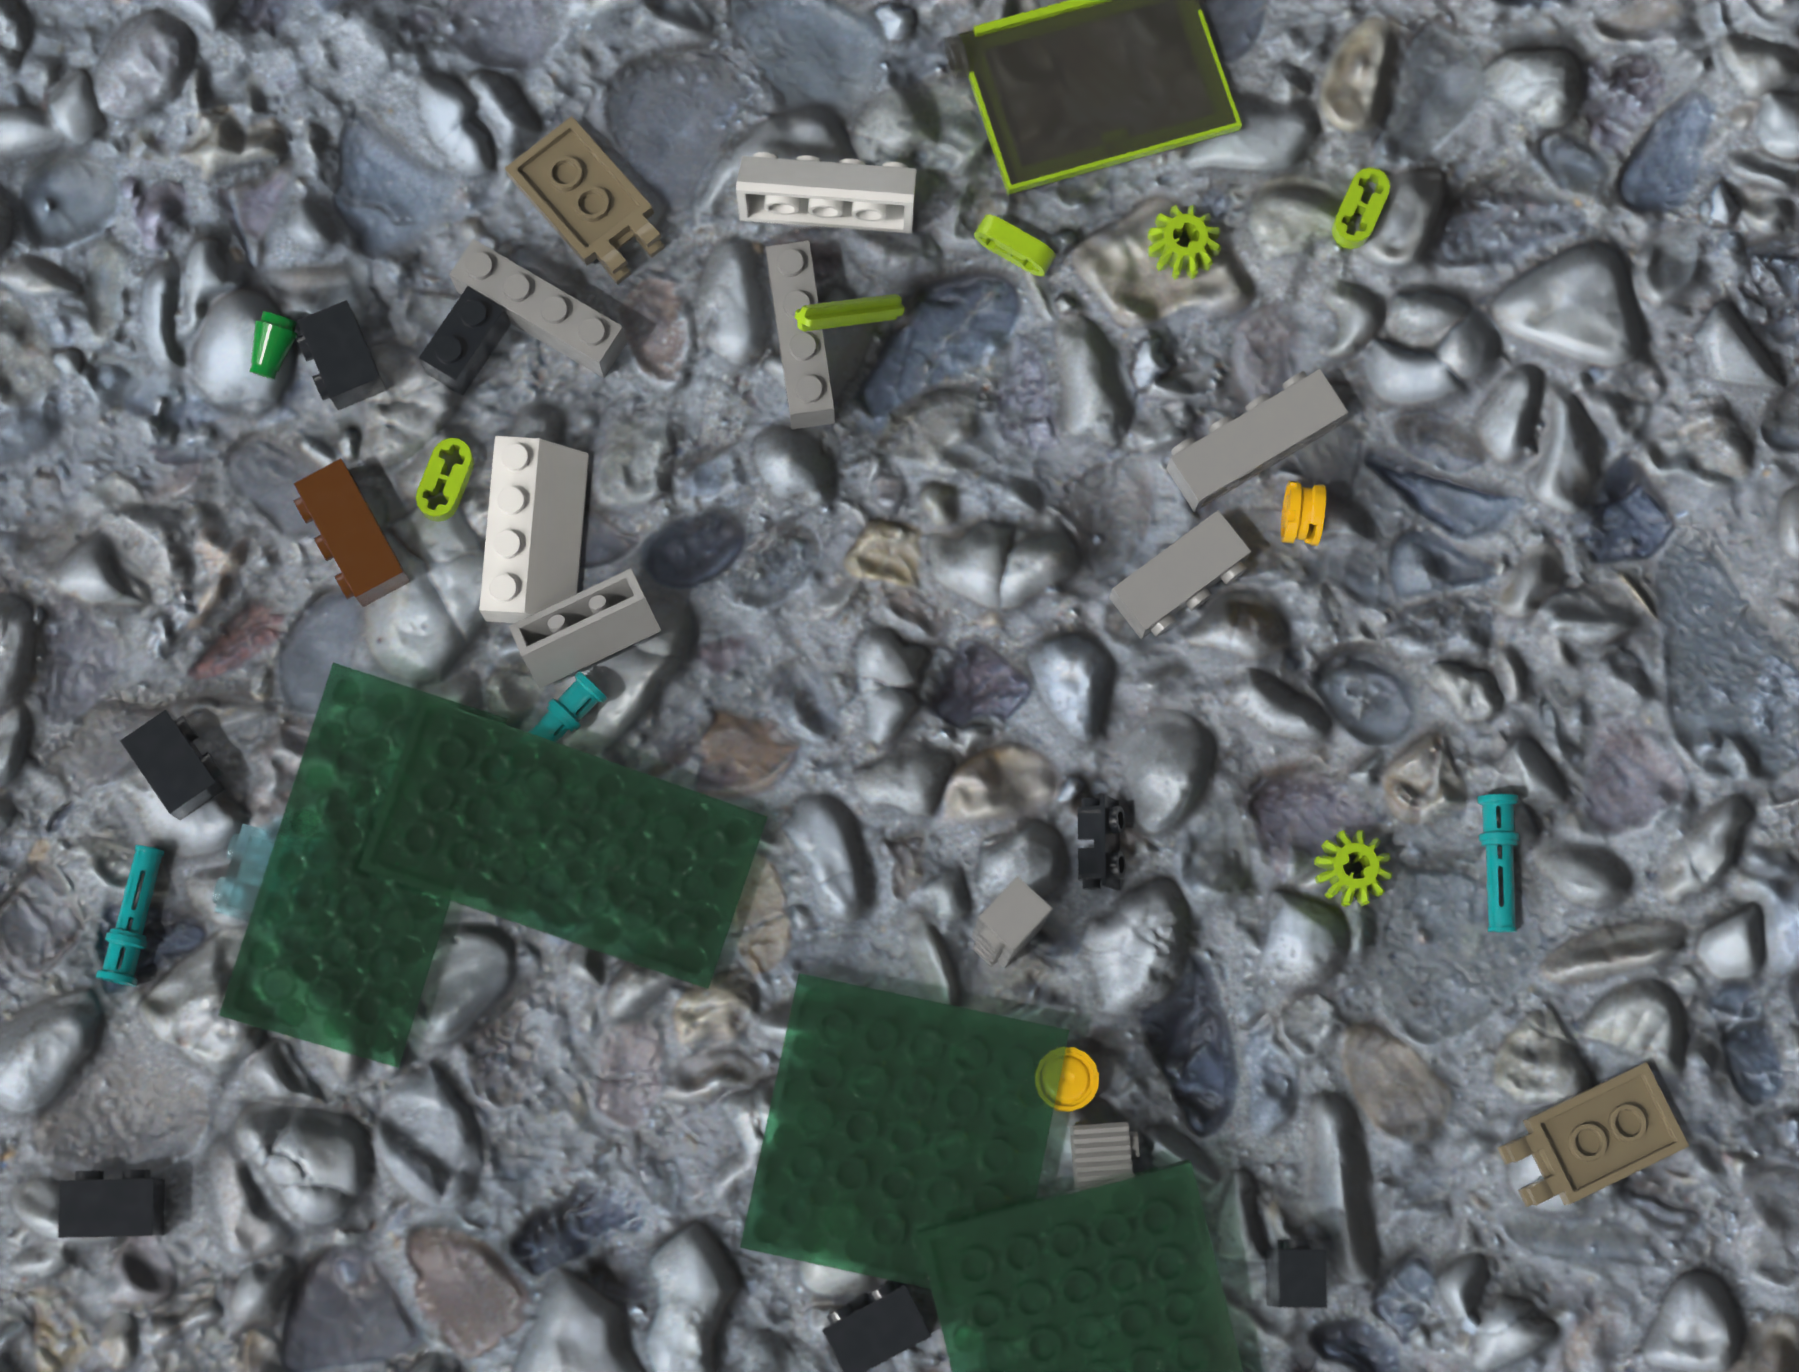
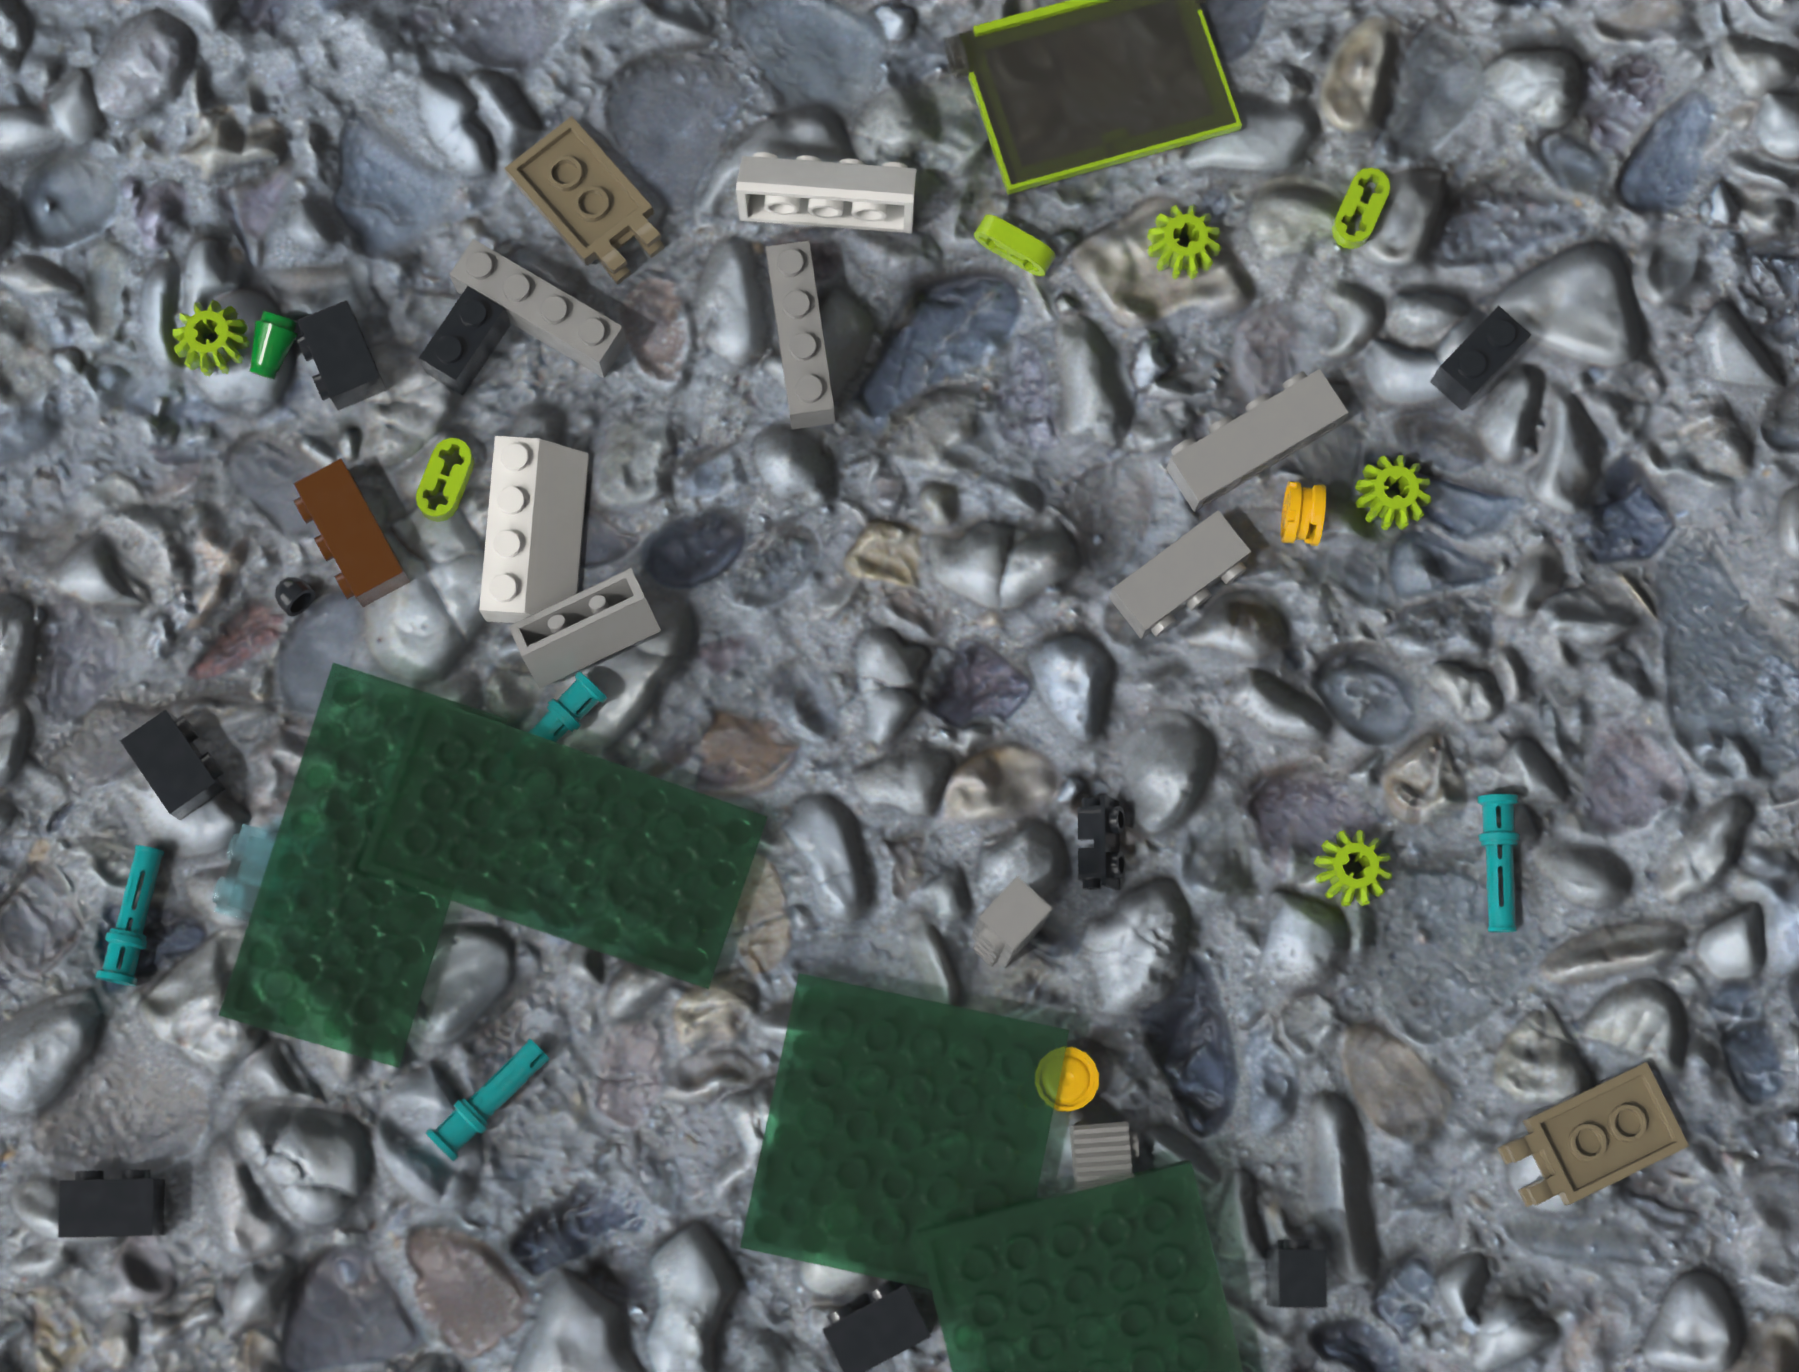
(206, 322): none -> lime gear
(294, 595): none -> black hinge
(472, 1114): none -> teal pin
(849, 312): lime axle -> none
(1401, 506): none -> lime gear
(1480, 358): none -> black brick

